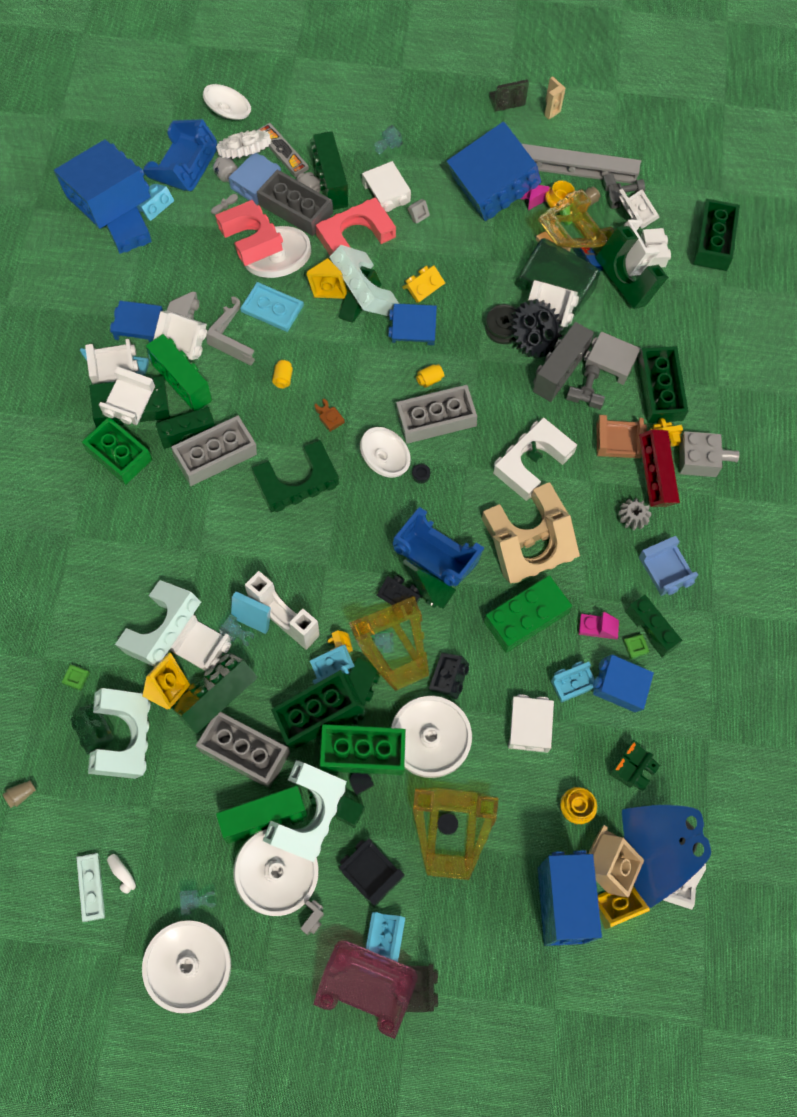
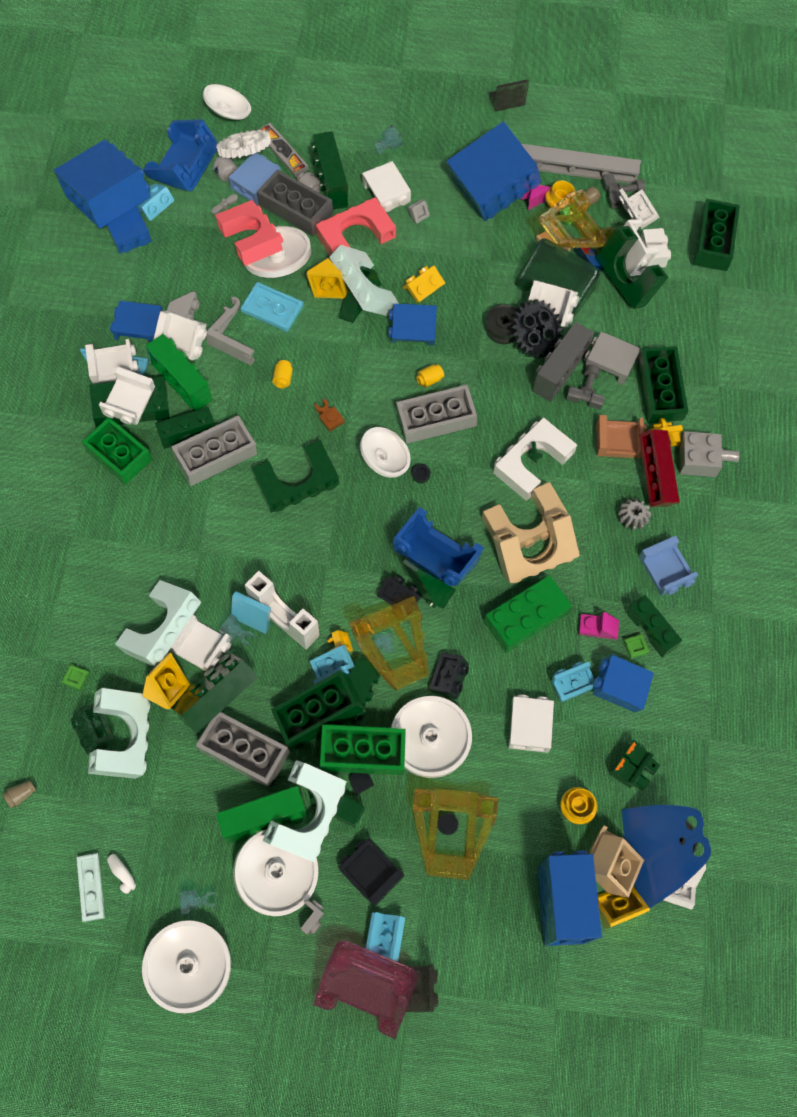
(554, 98): tan panel -> none

